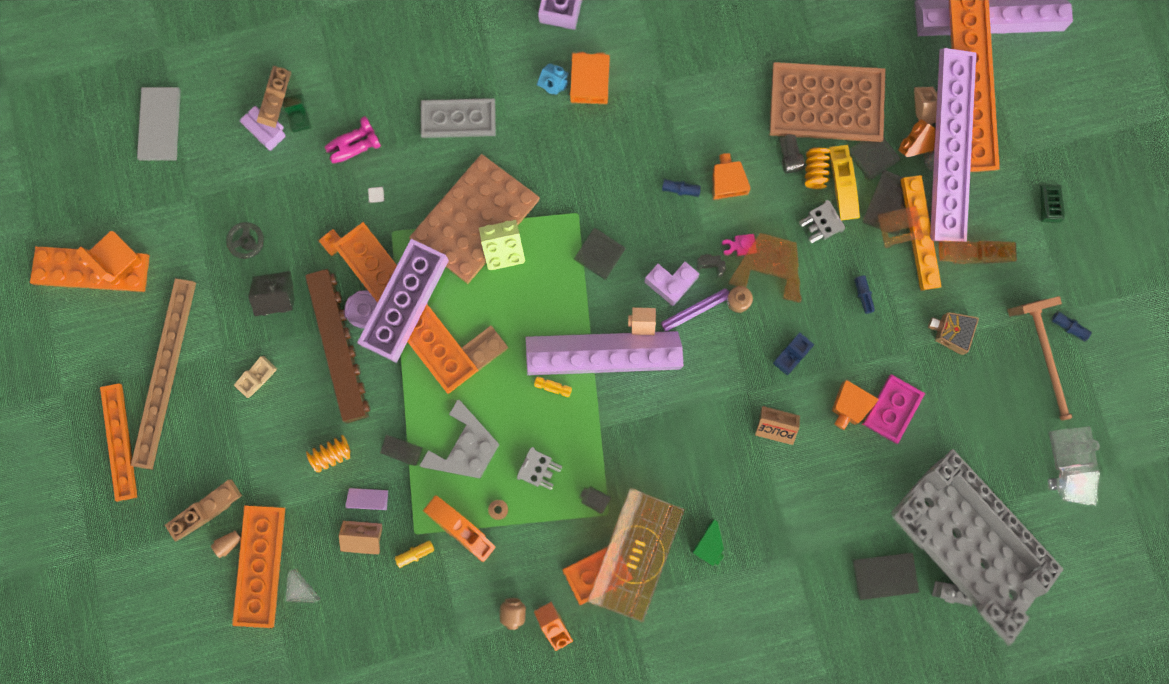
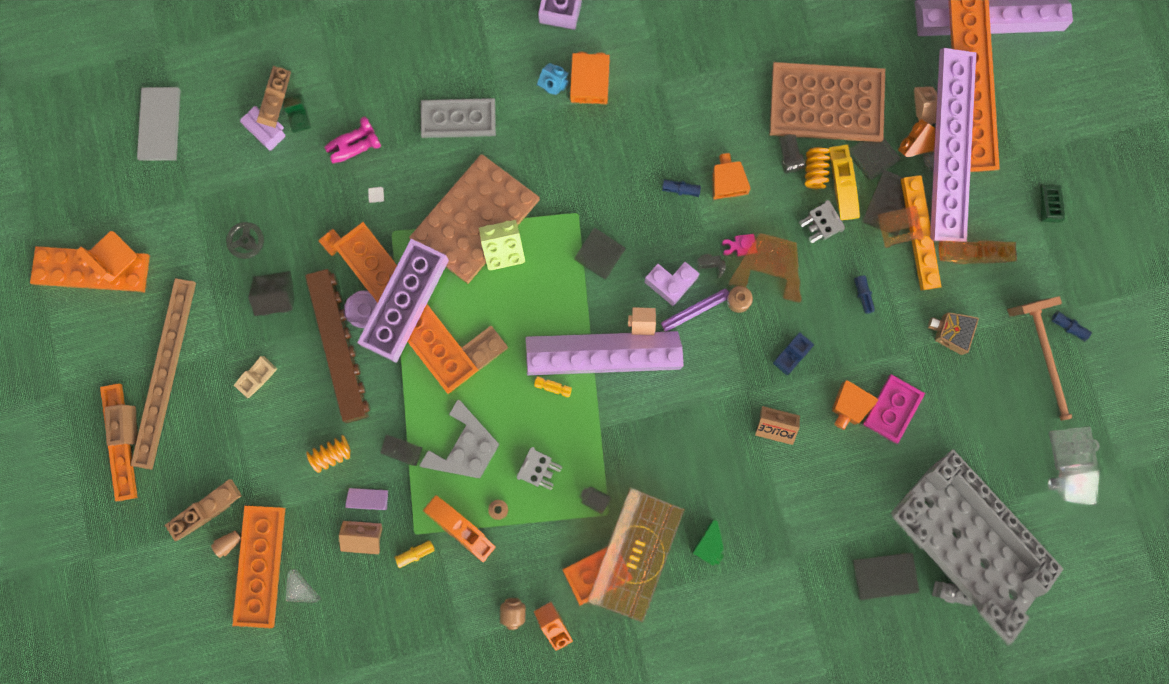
(121, 425): none -> medium nougat panel

